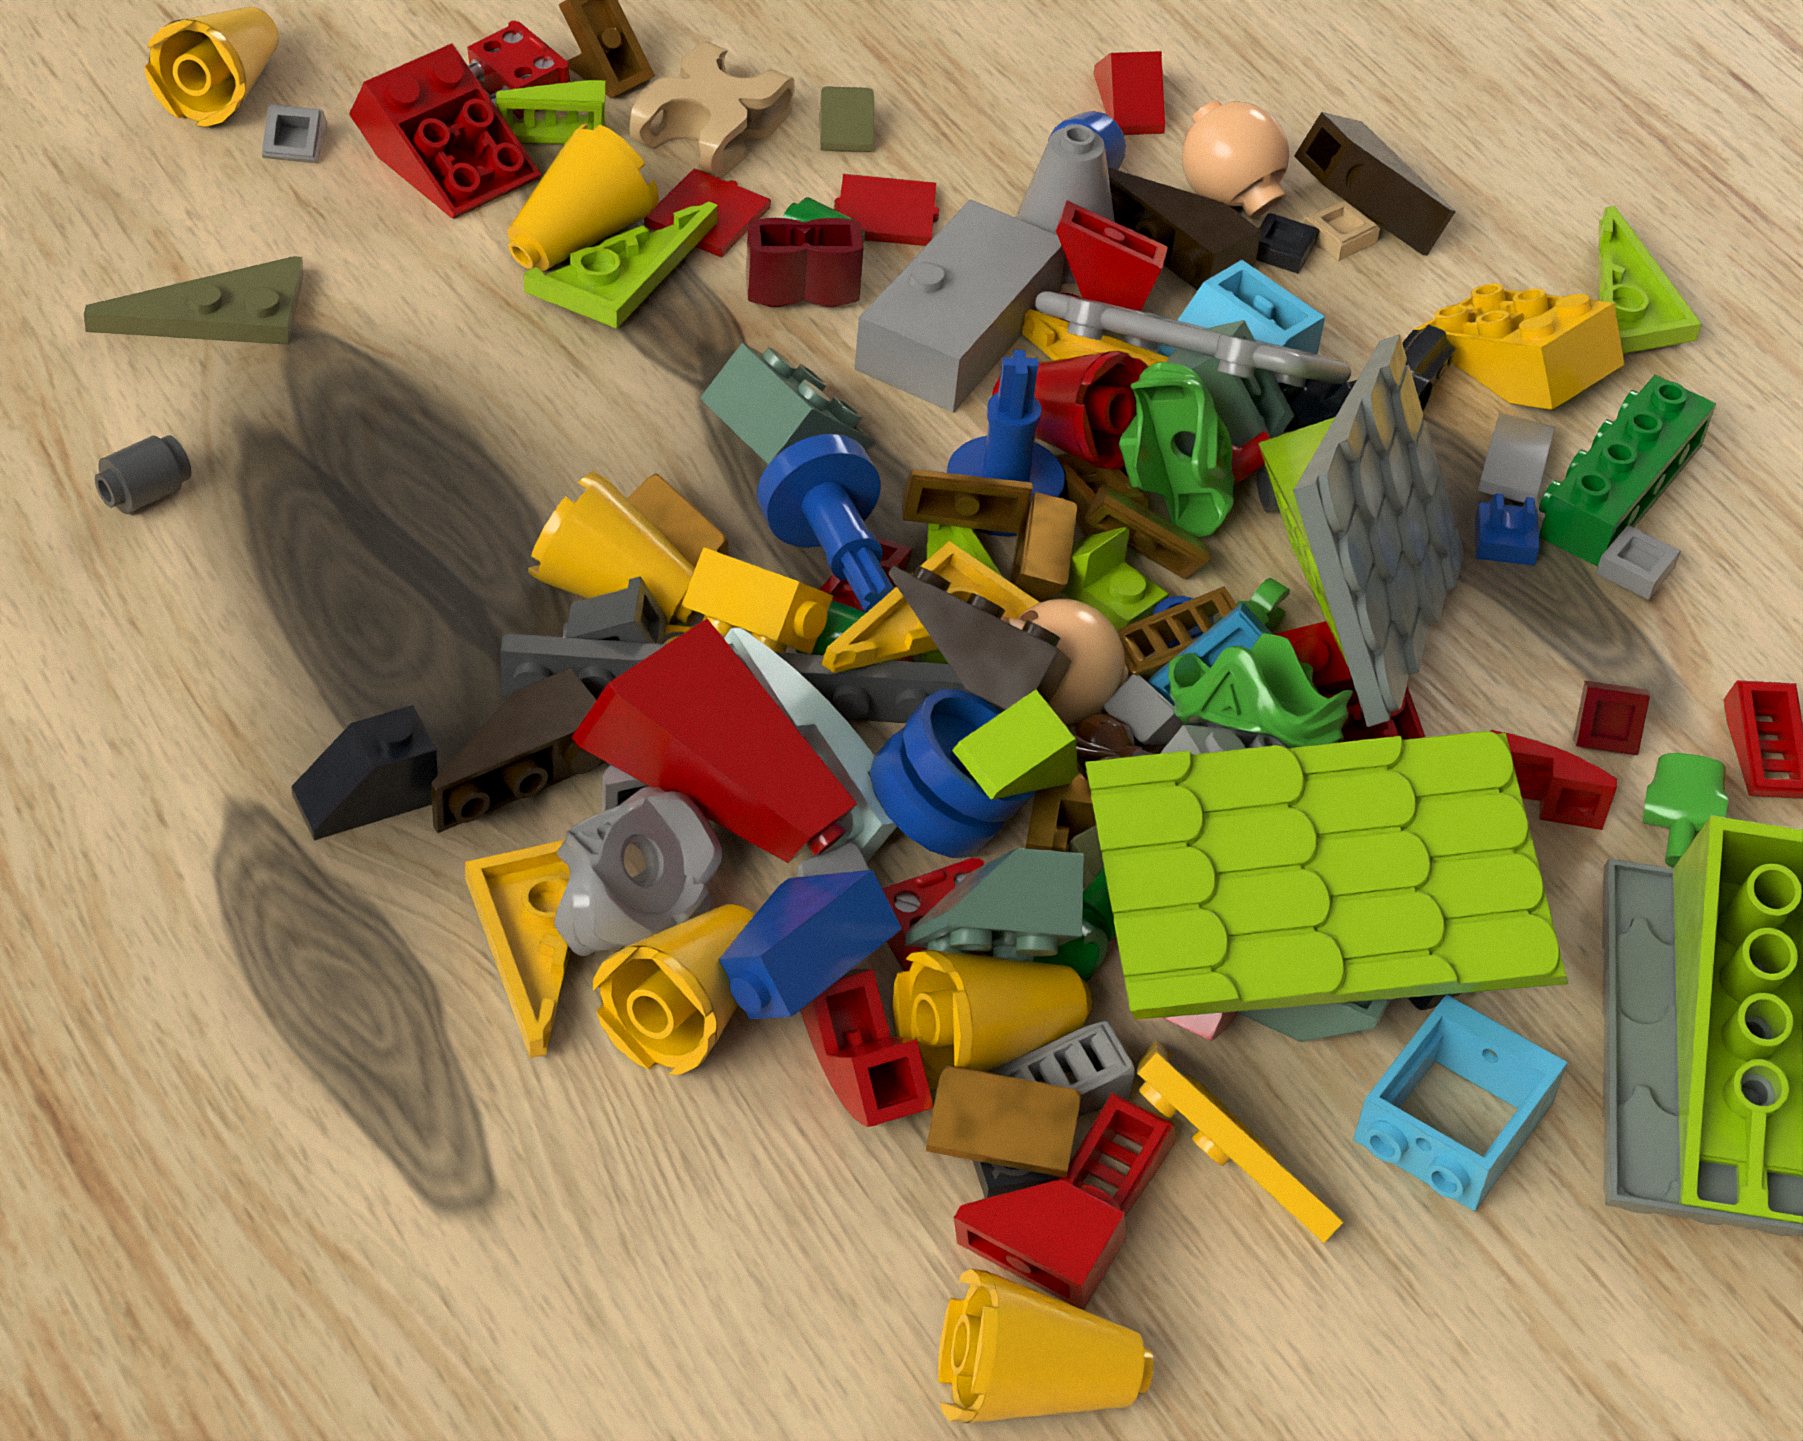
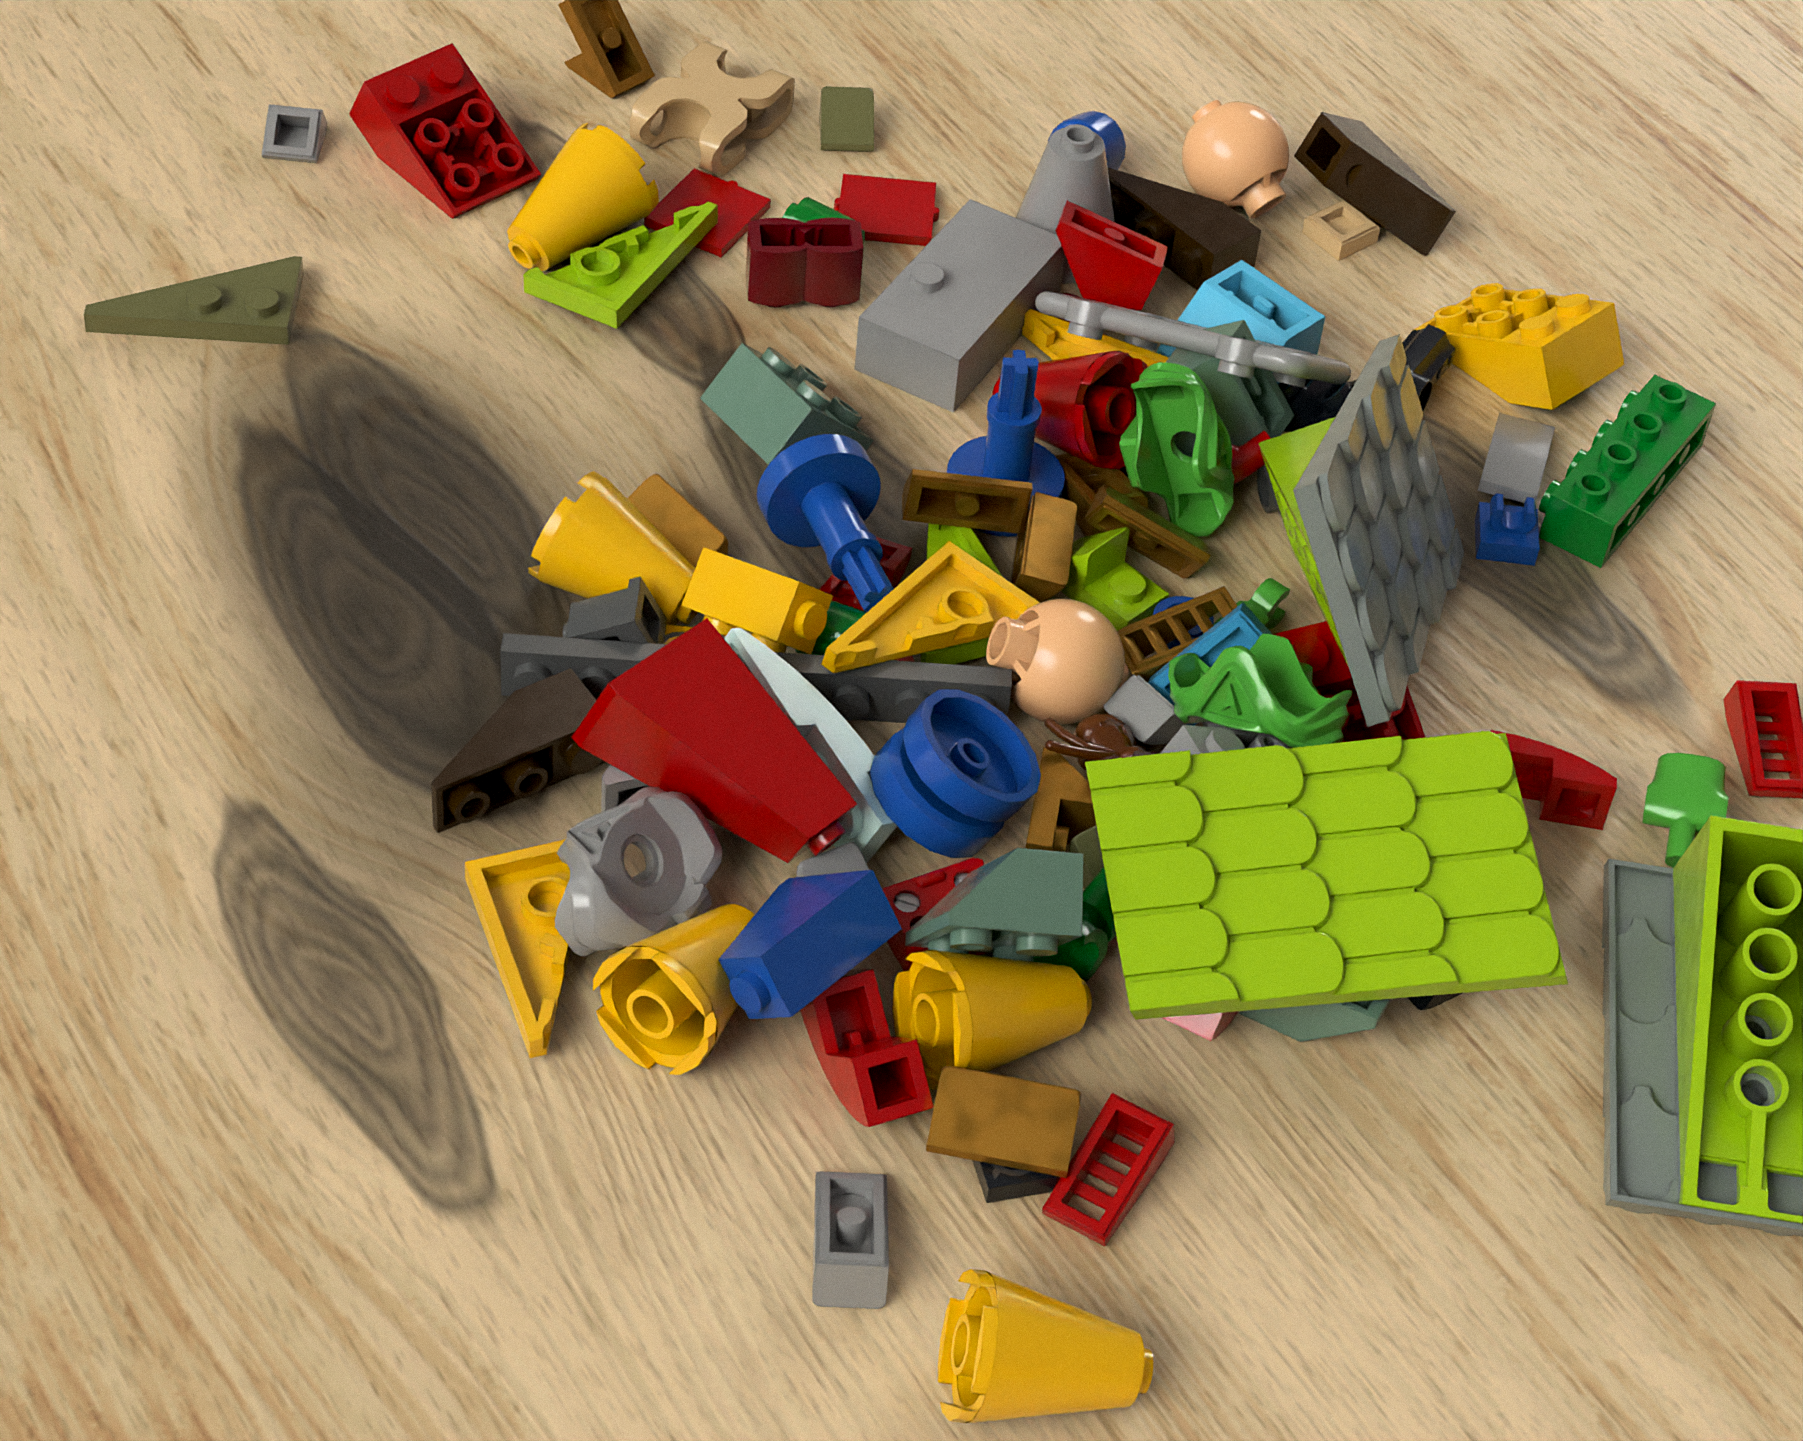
(142, 473): dark grey brick -> none
(210, 62): yellow cone -> none
(368, 774): black slope -> none
(514, 61): red piece -> none
(569, 97): lime slope -> none
(850, 1240): none -> light grey slope
(983, 650): dark brown slope -> none
(1020, 750): lime slope -> none
(1047, 1236): red slope -> none
(1092, 1056): light grey slope -> none
(1133, 90): red slope -> none
(1227, 1137): yellow wing -> none
(1285, 242): black tile -> none
(1460, 1042): medium azure window -> none
(1611, 717): dark red tile -> none
(1638, 562): light grey plate -> none
(1645, 300): lime wing -> none

